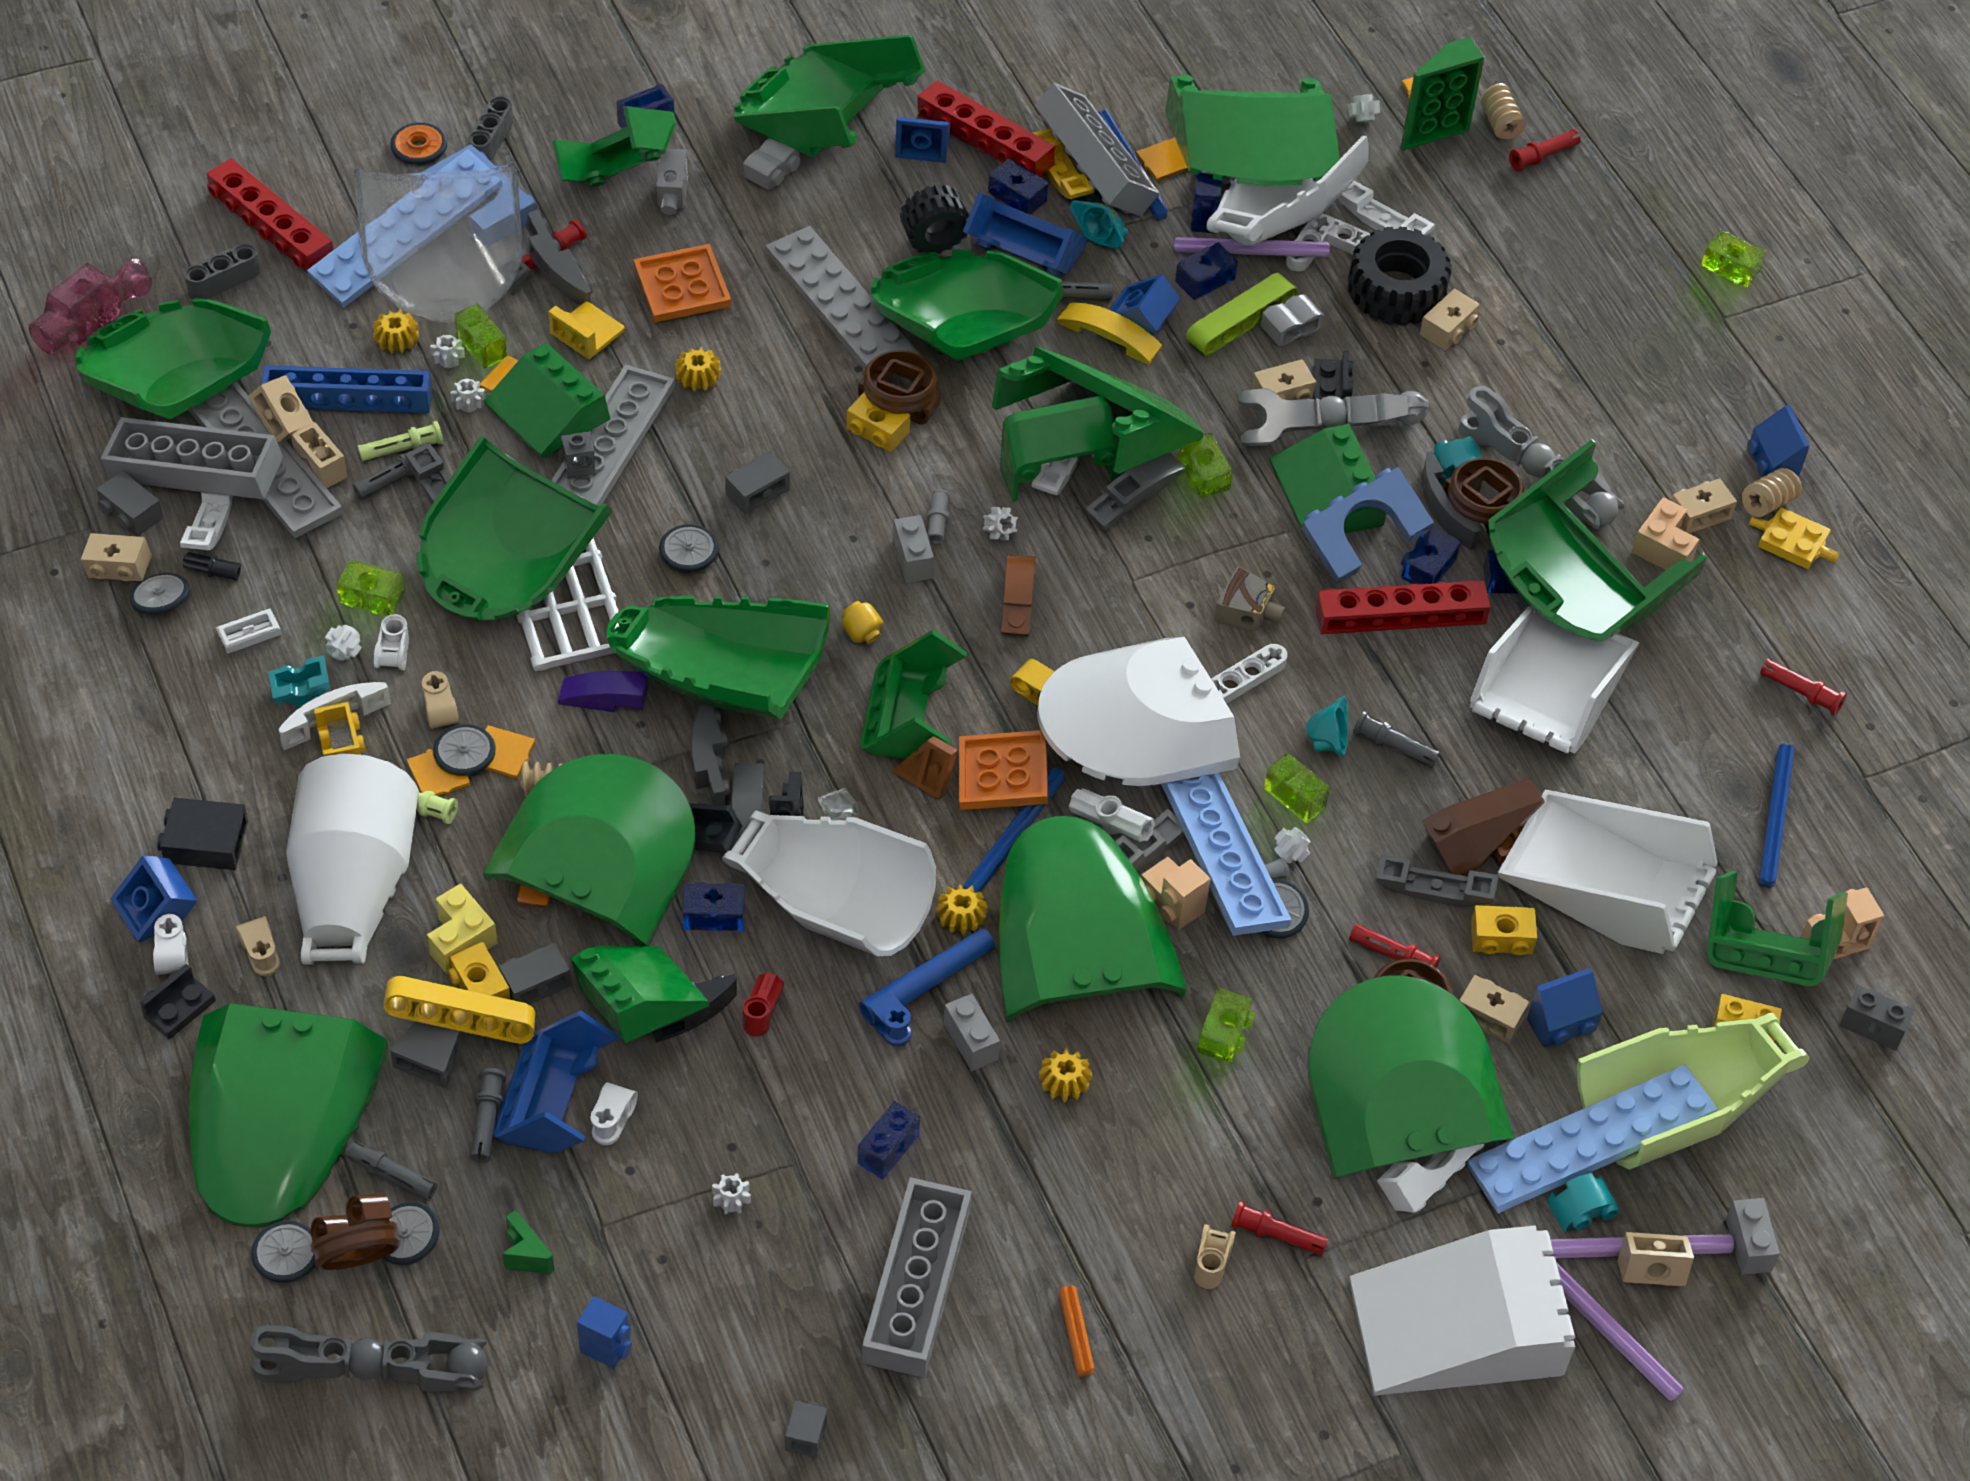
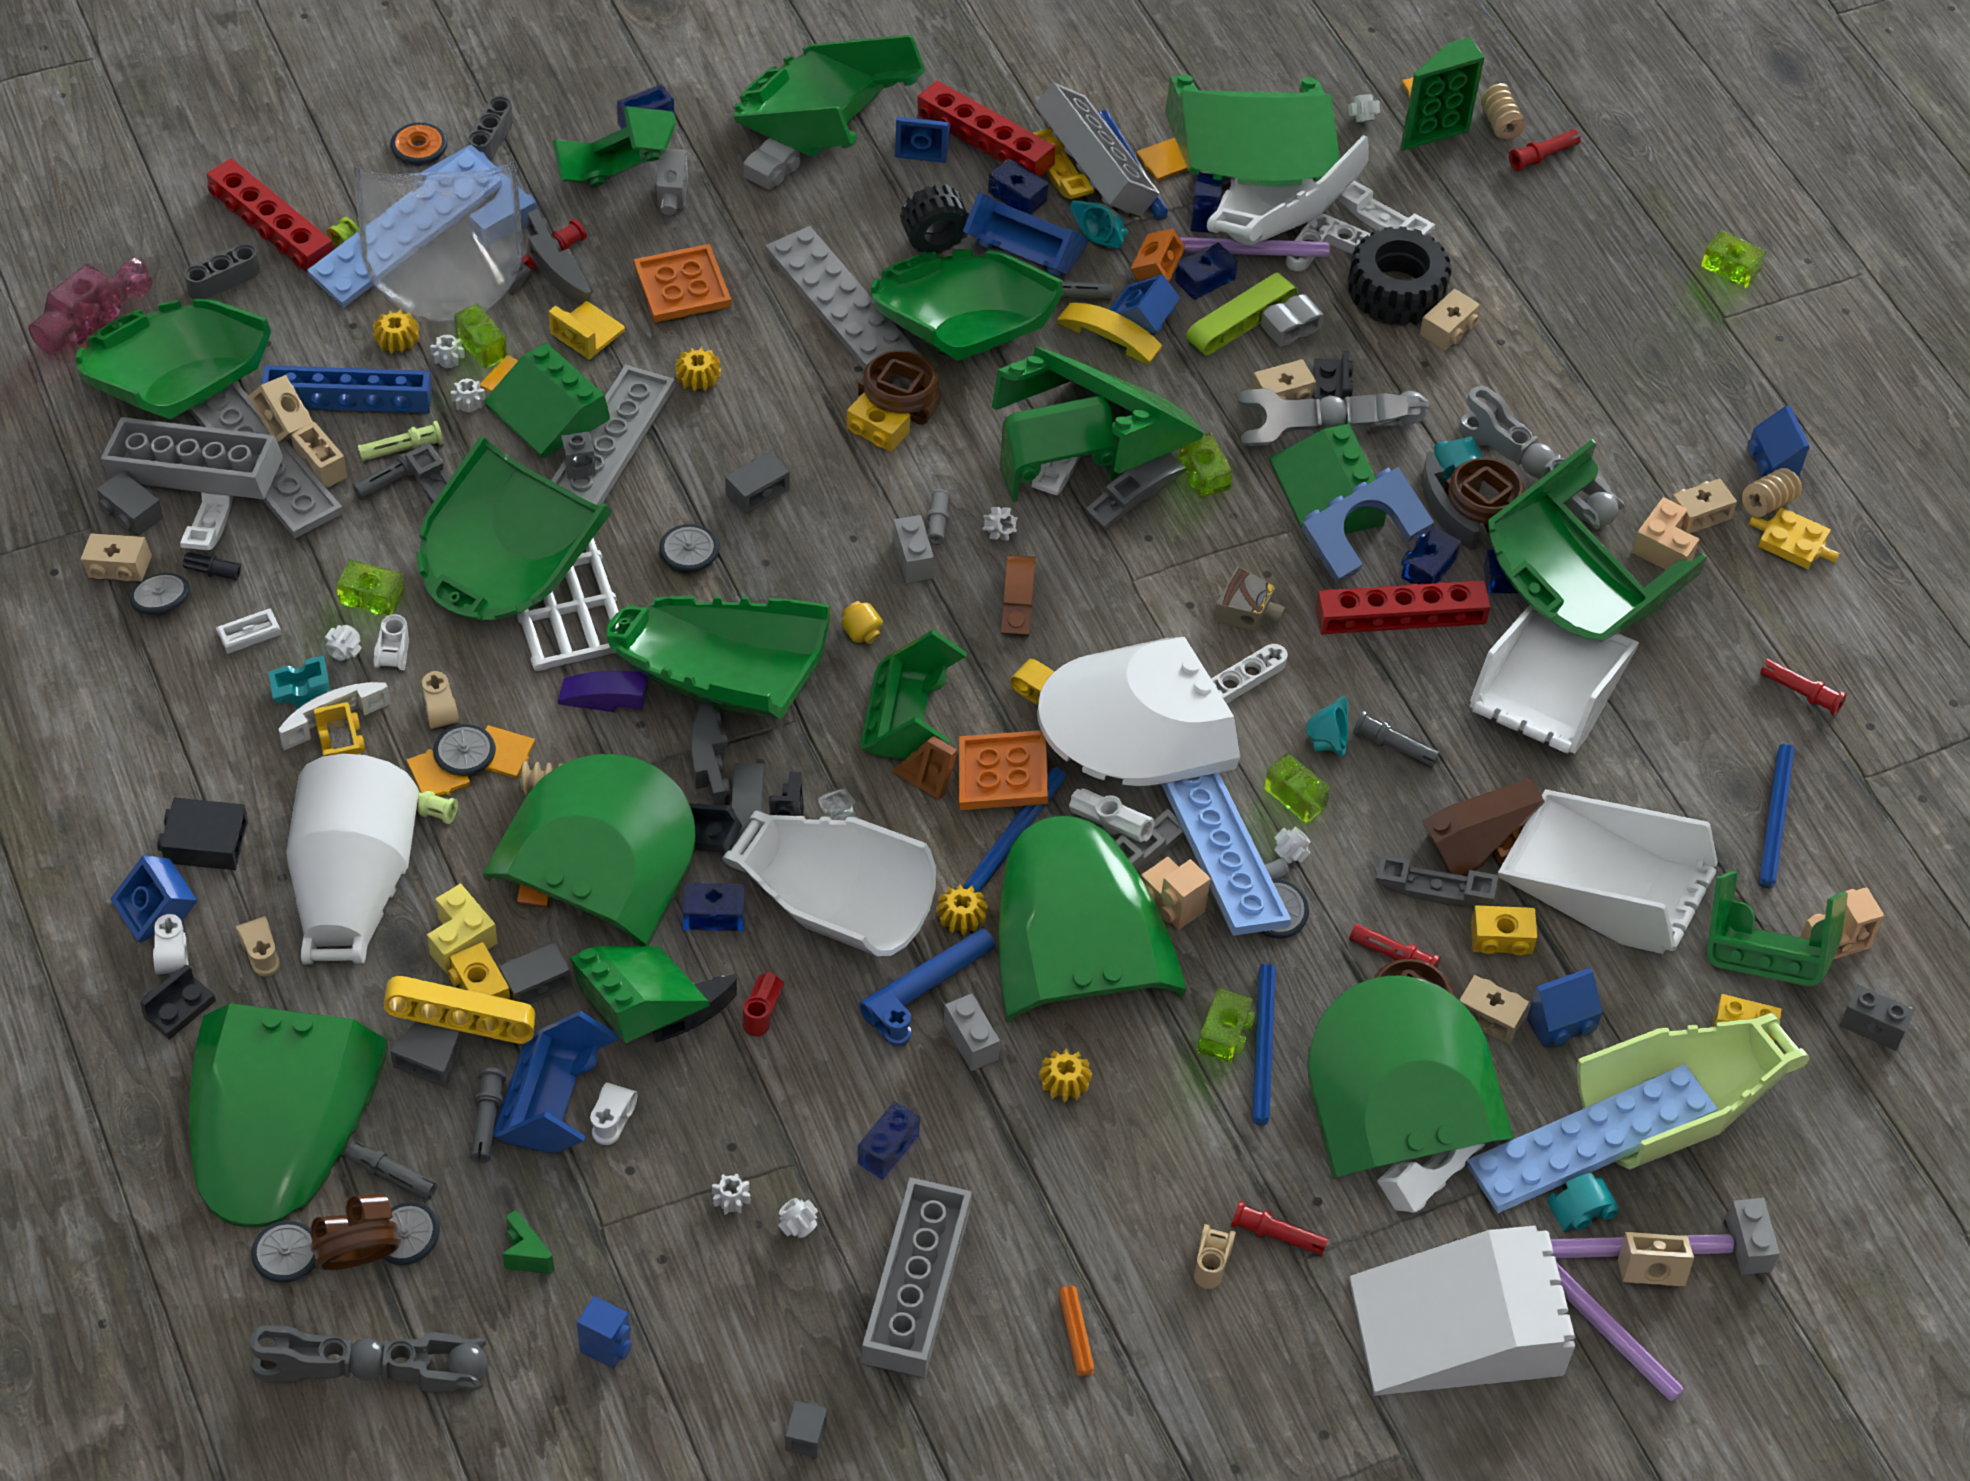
(343, 231): none -> lime wheel
(798, 1218): none -> white gear
(1158, 255): none -> orange brick
(1264, 1044): none -> blue axle

